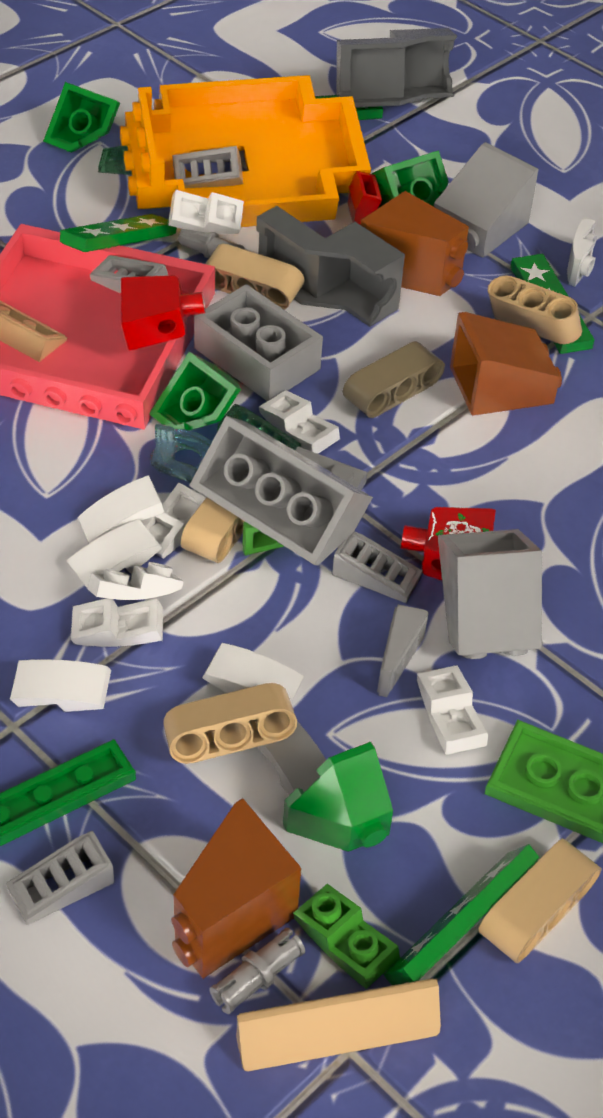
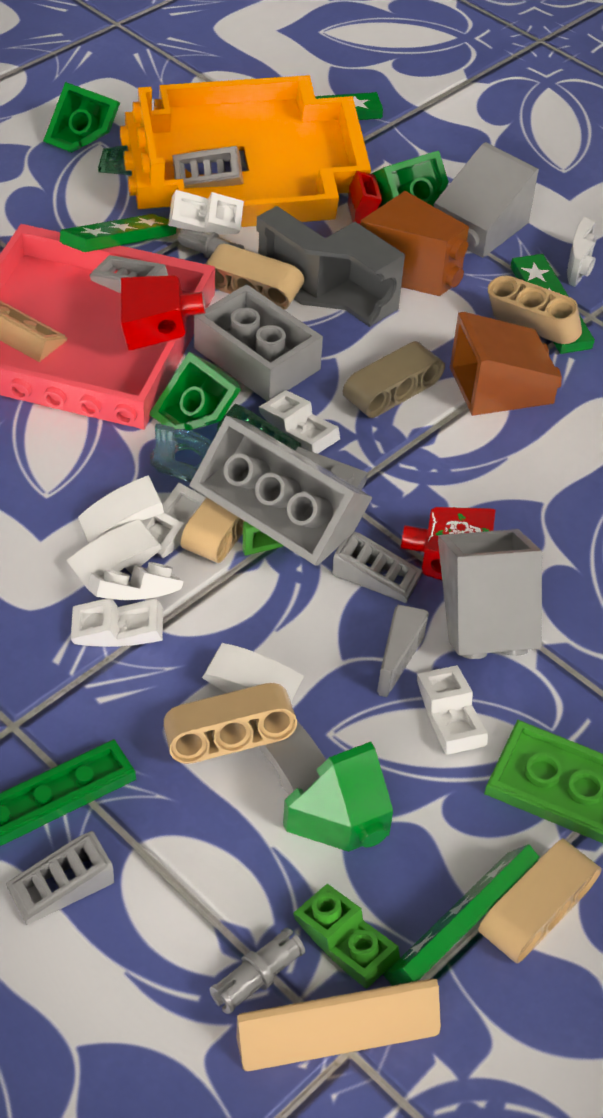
(61, 682): white slope -> none
(234, 893): dark orange slope -> none
(397, 68): dark grey piece -> none

